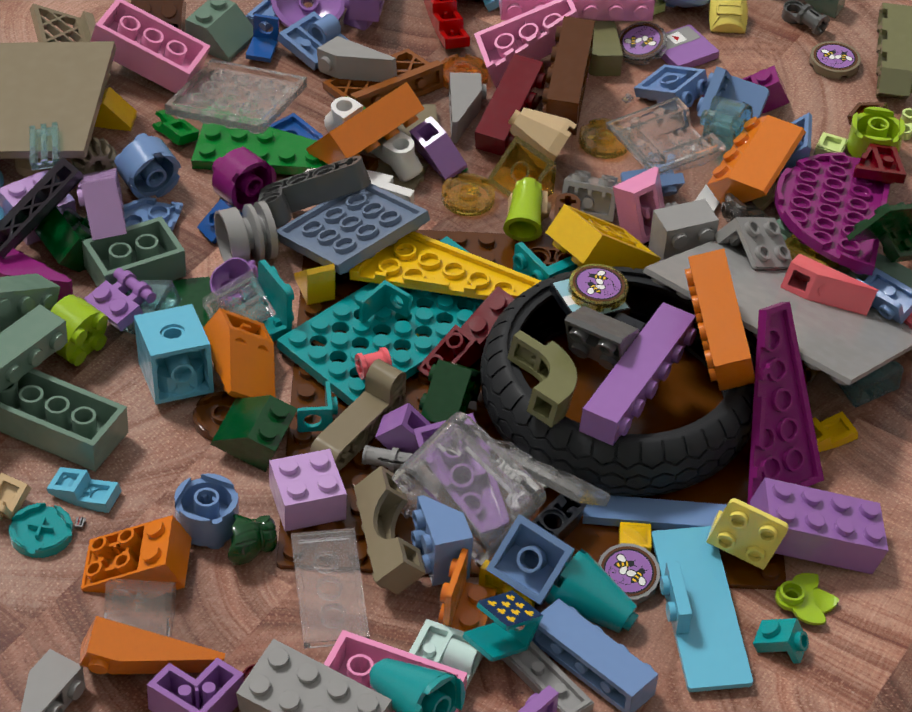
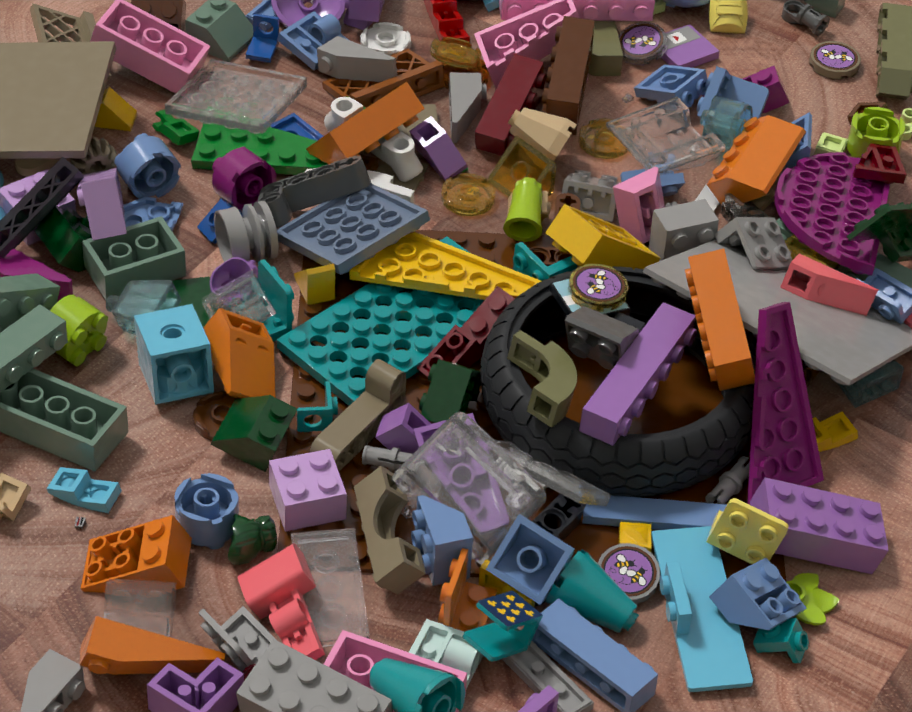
(40, 530): teal tile -> none
(43, 133): clear light blue tile -> none
(115, 304): medium lavender plate -> none
(239, 637): none -> light grey bracket
(278, 591): none -> coral plate
(363, 362): coral bush -> none
(382, 296): teal bracket -> none
(386, 38): none -> white tile
(455, 52): none -> clear yellow tile
(730, 482): none -> light grey pin
(757, 597): none -> medium blue slope

